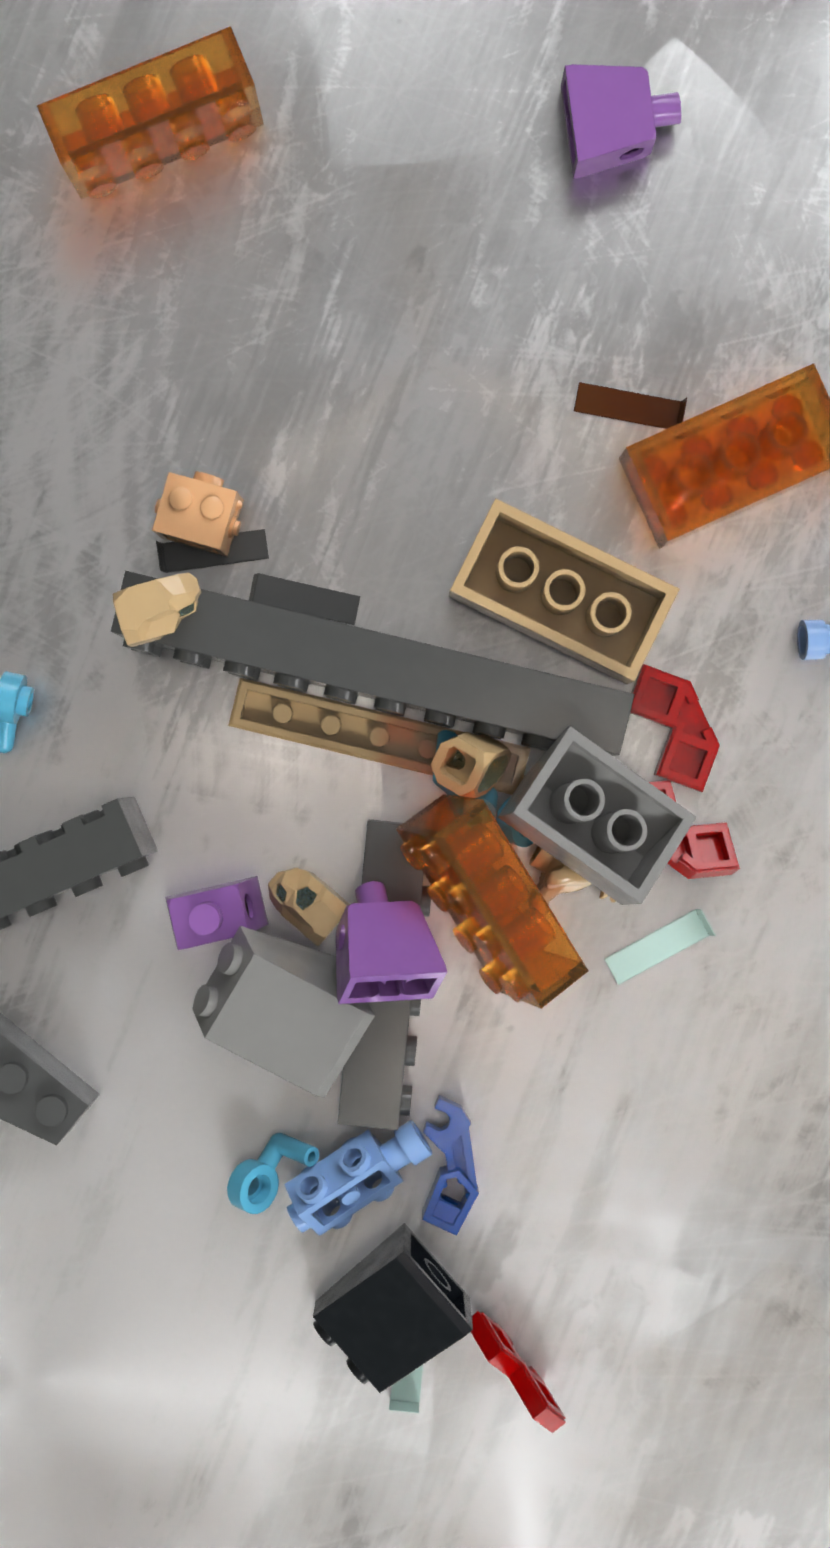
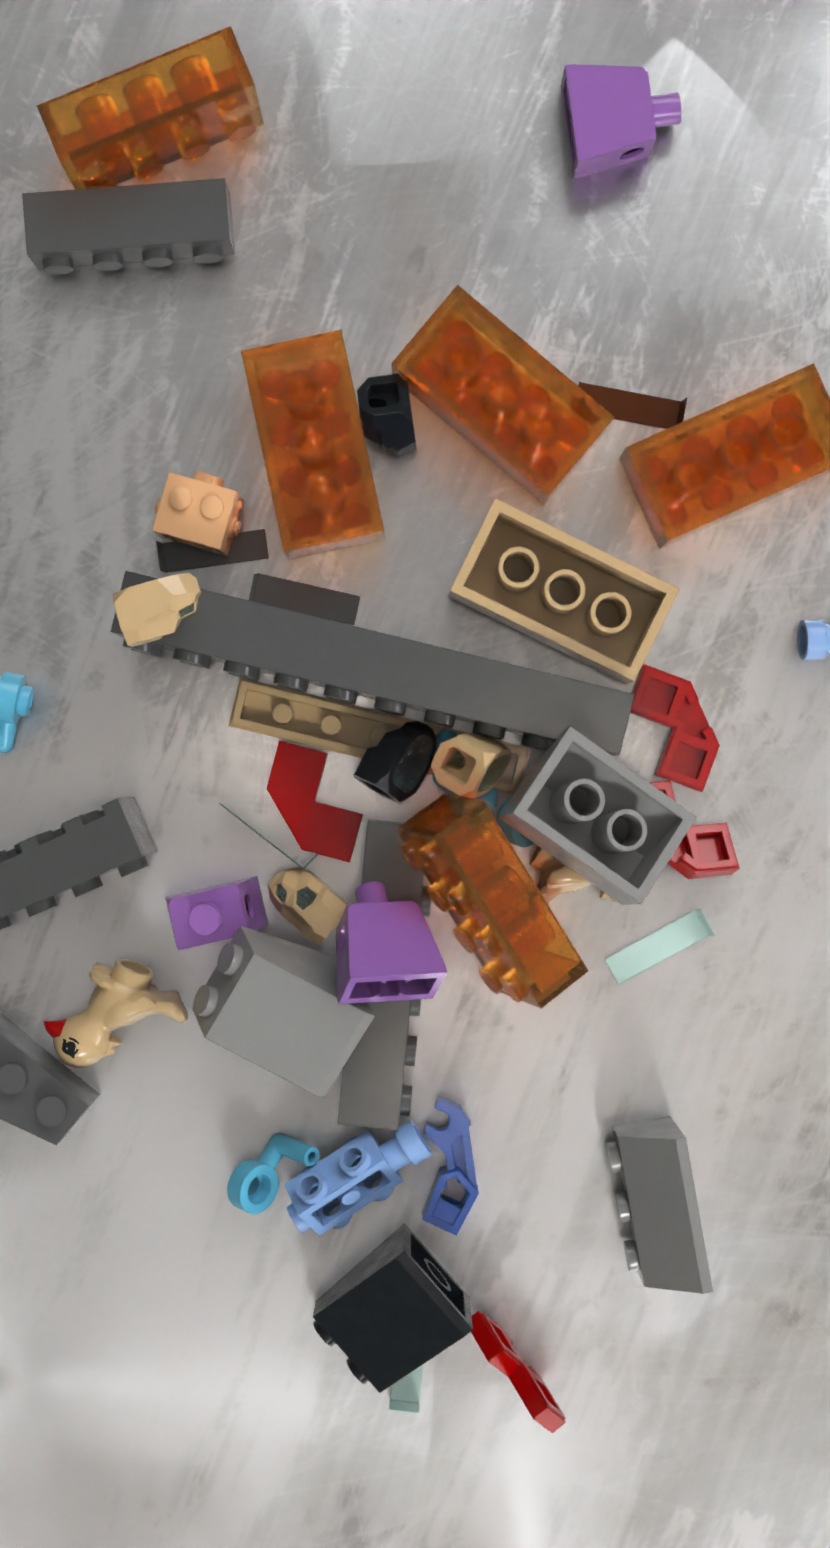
(118, 1000): none -> tan animal
(129, 225): none -> dark grey brick
(268, 841): none -> sand green piece
(294, 790): none -> red tile
(313, 444): none -> clear orange brick
(387, 413): none -> black rock
(398, 761): none -> black rock
(501, 395): none -> clear orange brick
(659, 1205): none -> light grey slope

